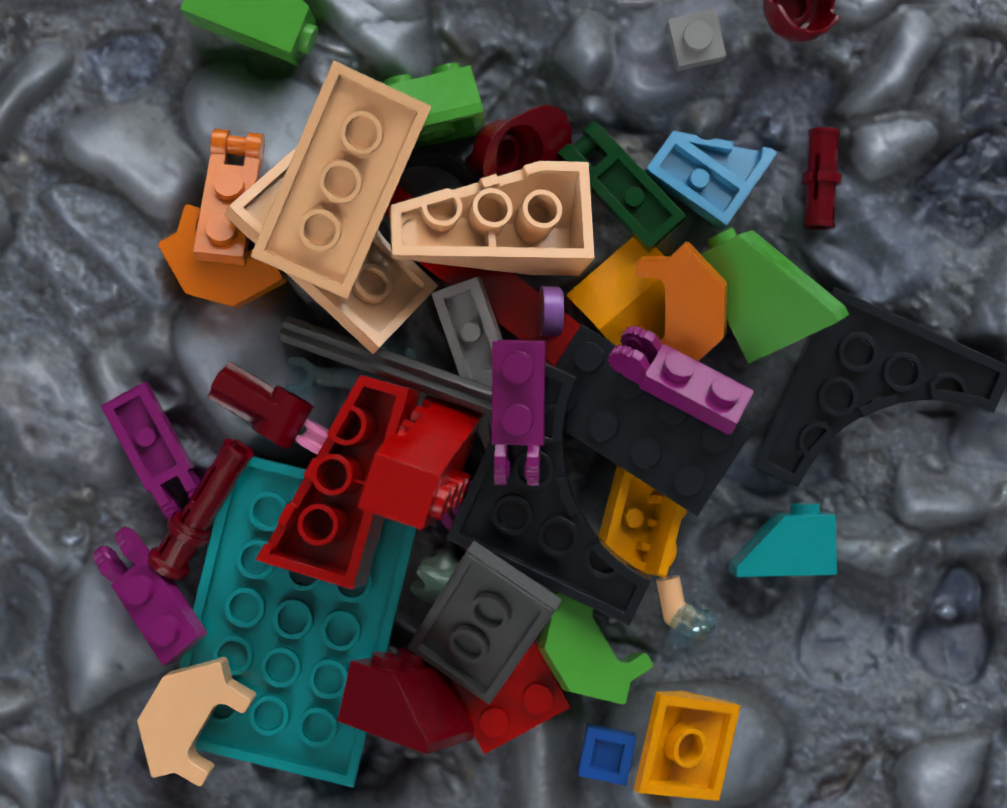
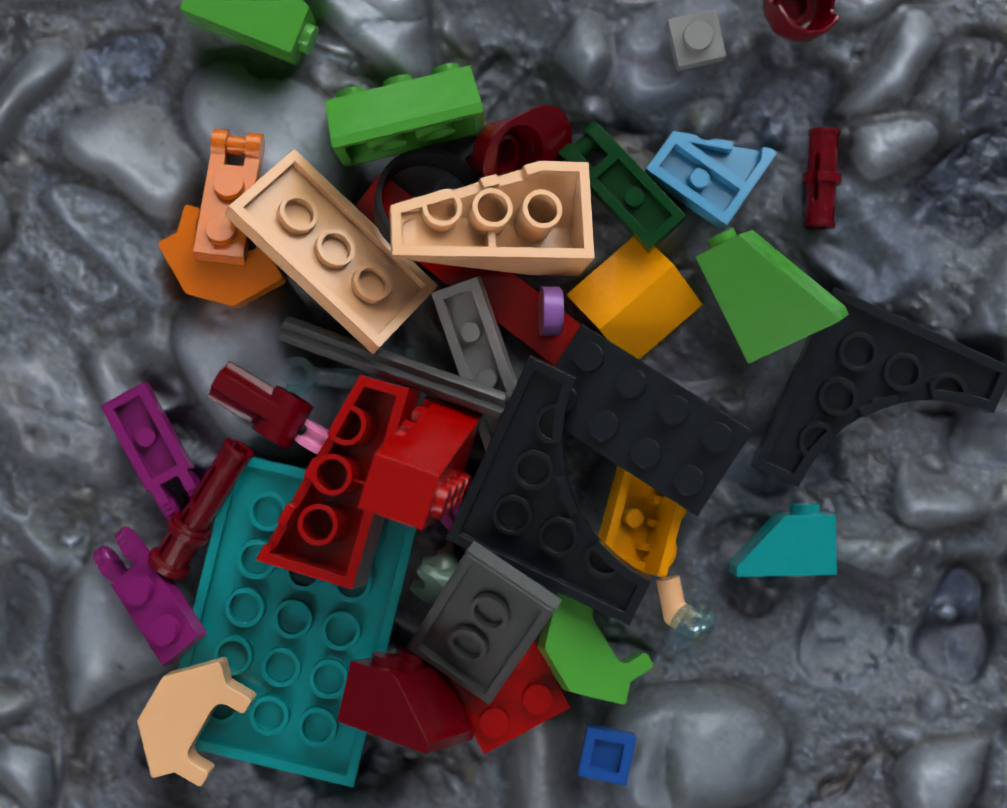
(340, 180): light nougat plate -> none
(518, 405): magenta hinge -> none
(680, 379): magenta hinge -> none
(687, 746): light orange slope -> none
(693, 300): orange piece -> none

